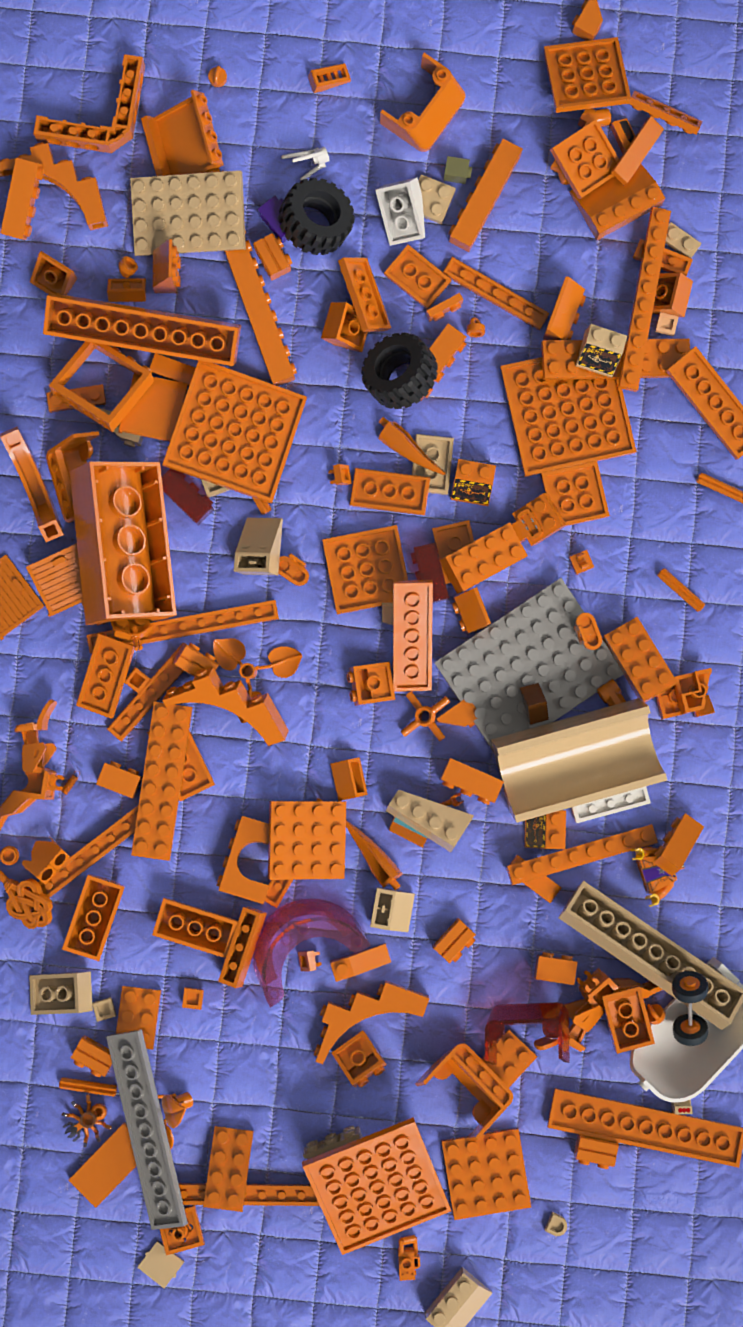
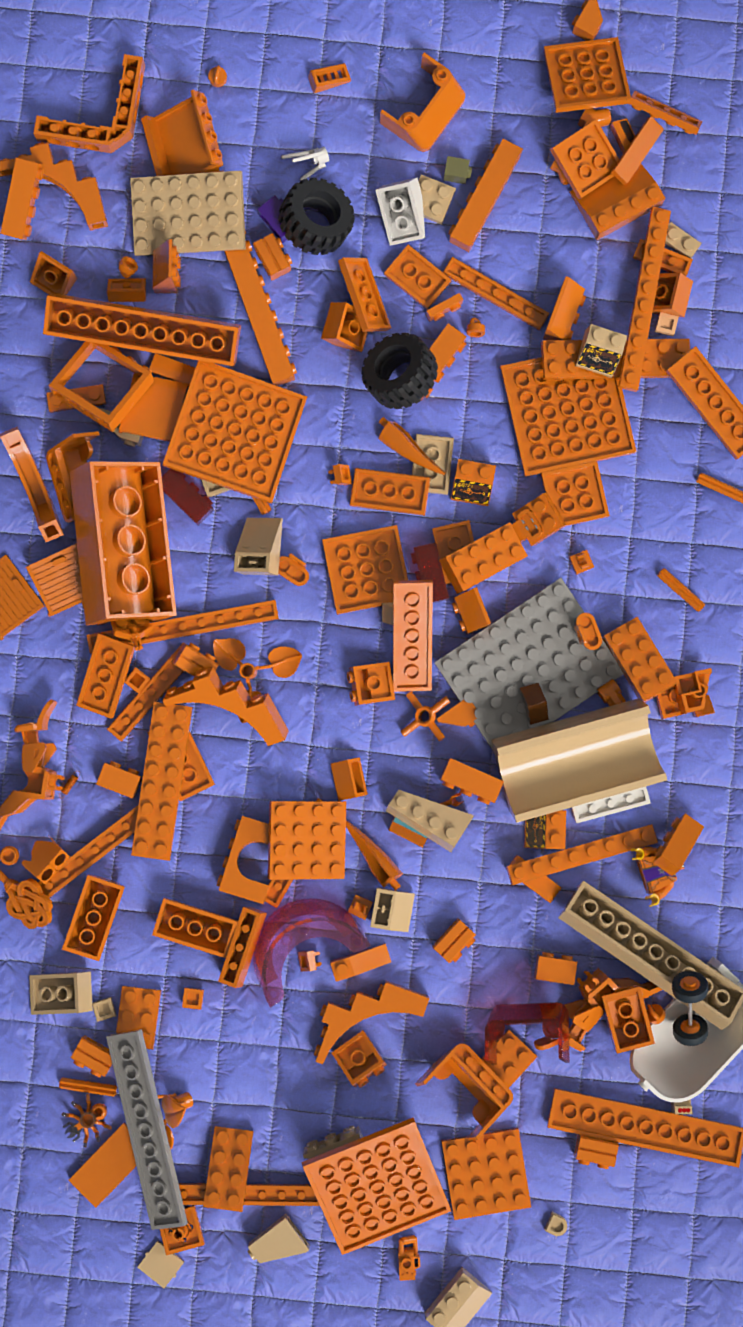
(278, 1241): none -> tan slope
(360, 906): none -> orange tile

